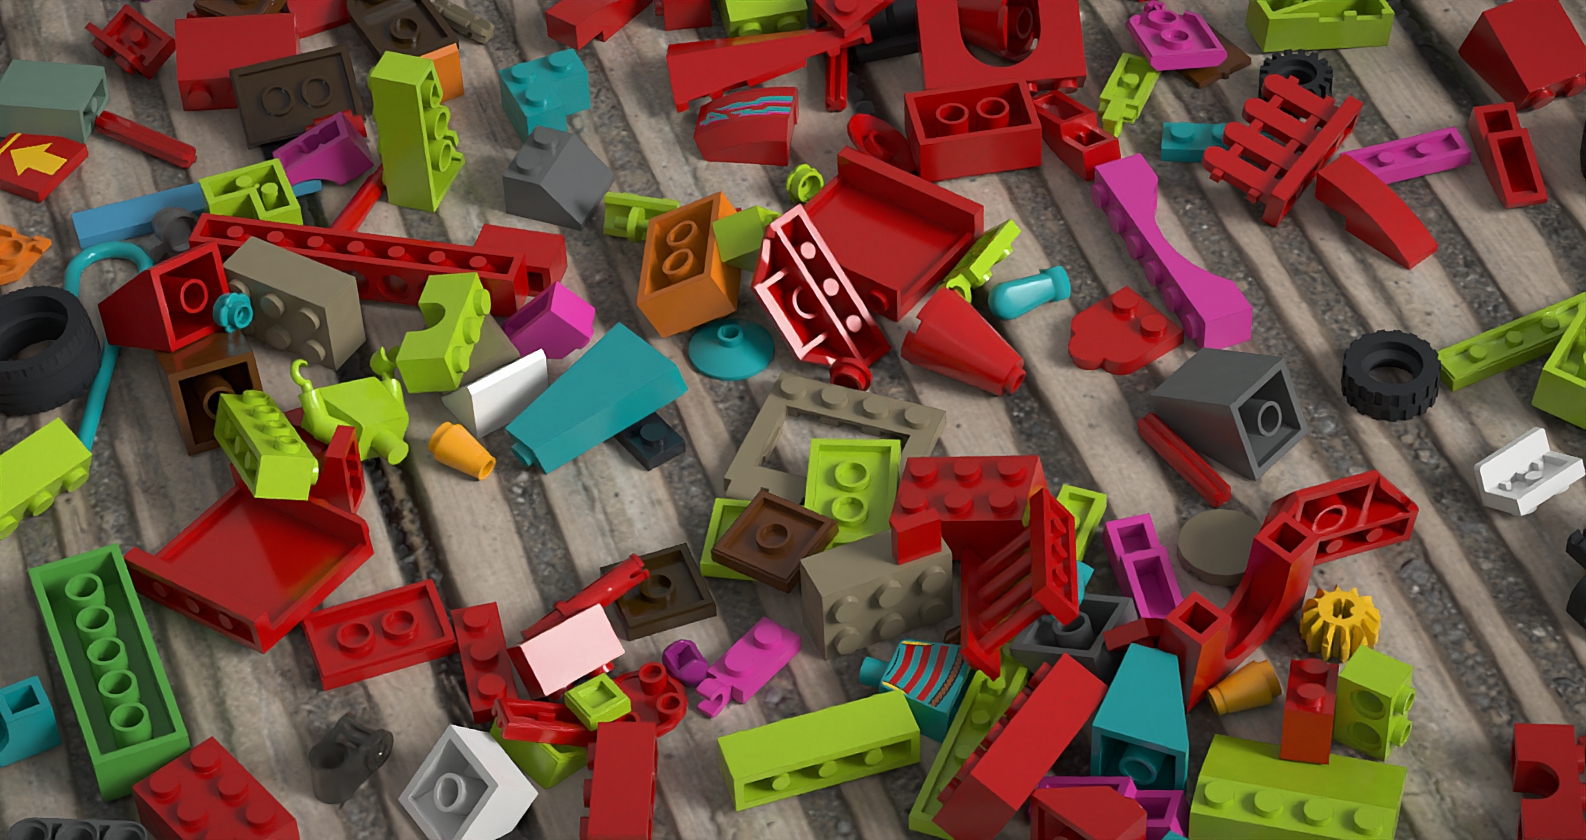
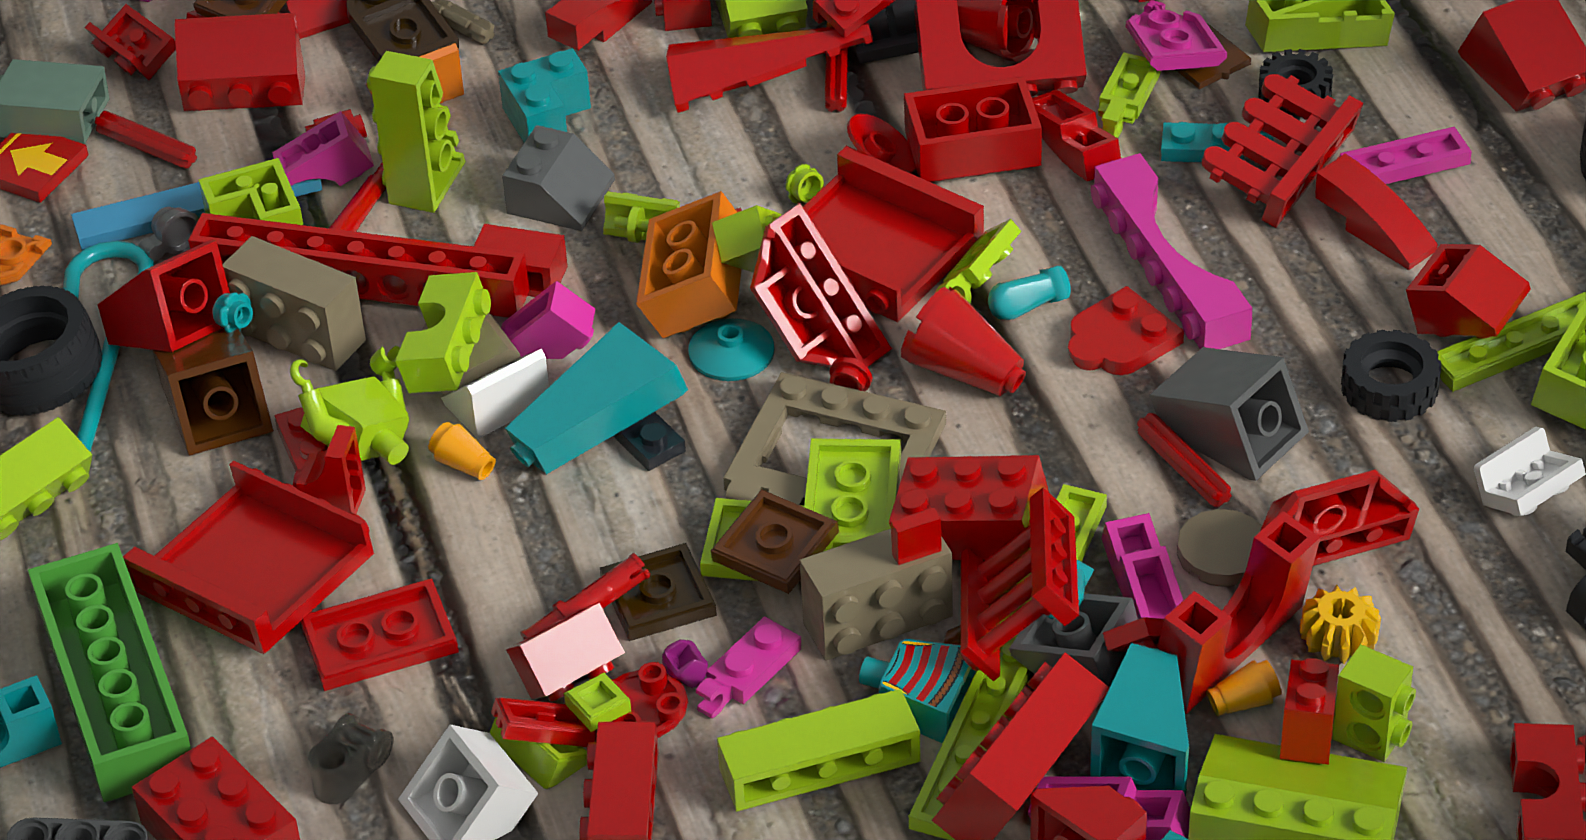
(264, 446): lime brick -> none
(292, 91): dark brown tile -> none
(483, 658): red plate -> none
(749, 126): red slope -> none
(1465, 292): none -> red slope
(1507, 155): red slope -> none

